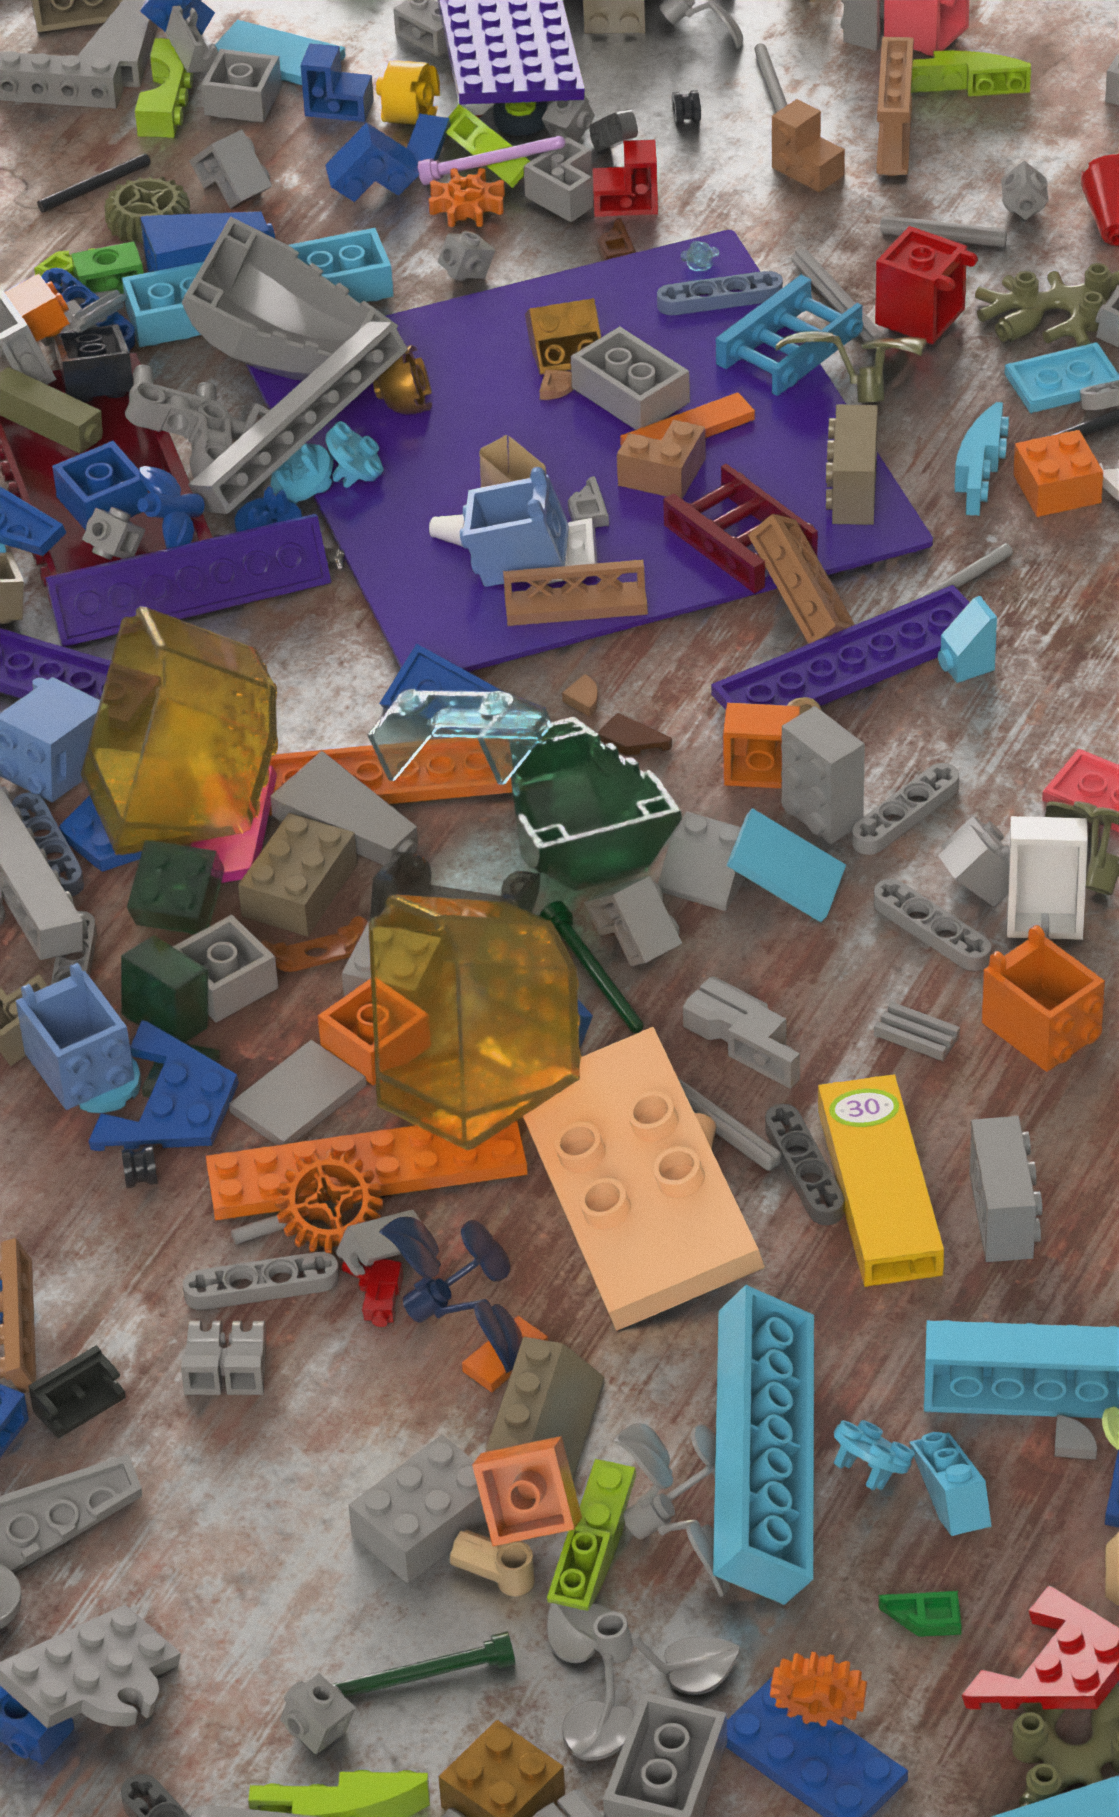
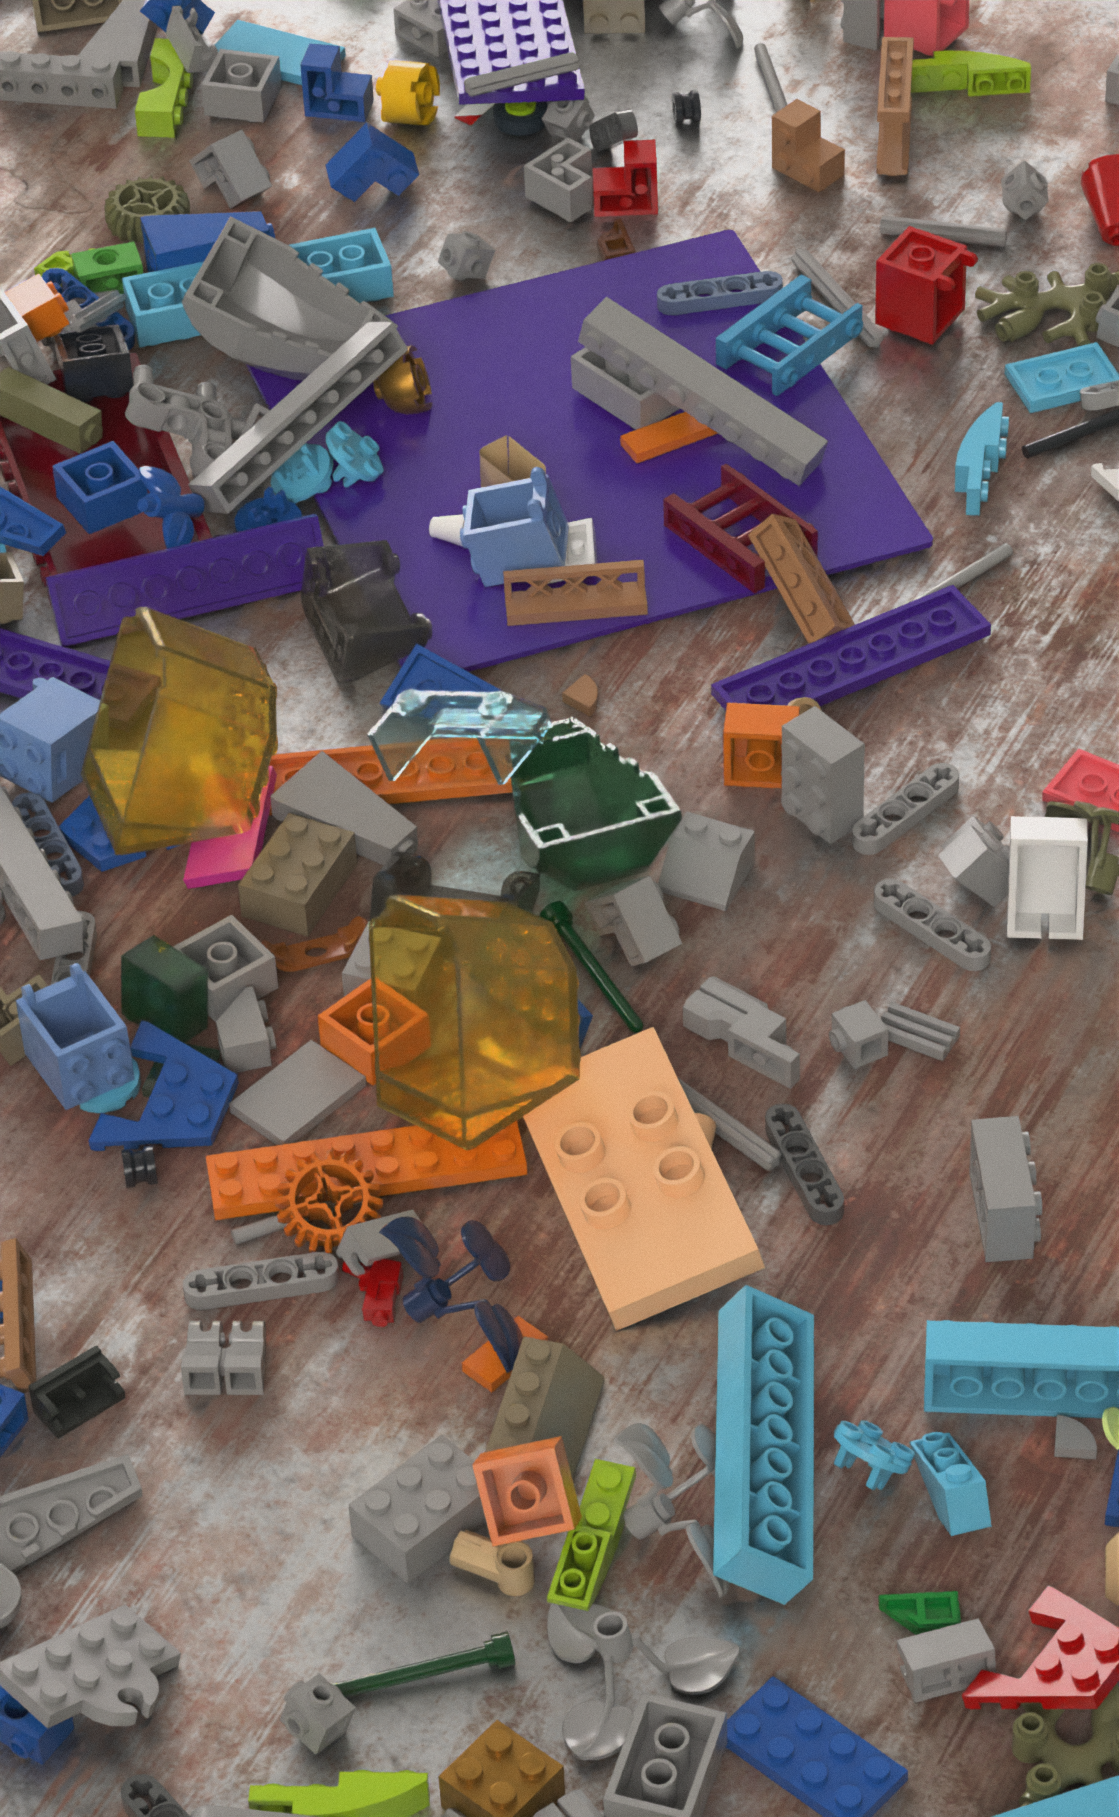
(93, 182): black bar -> none
(113, 534): light grey brick -> none
(175, 887): clear green brick -> none
(242, 1034): none -> light grey slope
(357, 608): none -> clear smoke windscreen
(428, 137): blue tile -> none
(434, 170): lavender piece -> none
(466, 197): orange gear -> none
(479, 138): lime slope -> none
(521, 74): none -> light grey axle
(555, 384): medium nougat tile -> none
(560, 332): pearl gold slope -> none
(588, 504): light grey tile -> none
(632, 736): reddish brown tile -> none
(663, 464): medium nougat brick -> none
(699, 256): clear light blue plate -> none
(702, 391): none -> light grey brick
(786, 865): medium azure tile -> none
(818, 1689): orange gear -> none
(852, 464): dark tan brick -> none
(859, 1034): none -> light grey brick
(870, 379): olive plant -> none
(880, 1180): yellow brick -> none
(945, 1659): none -> light grey hinge
(970, 642): medium azure slope -> none
(1042, 1000): orange container -> none
(1058, 473): orange brick -> none

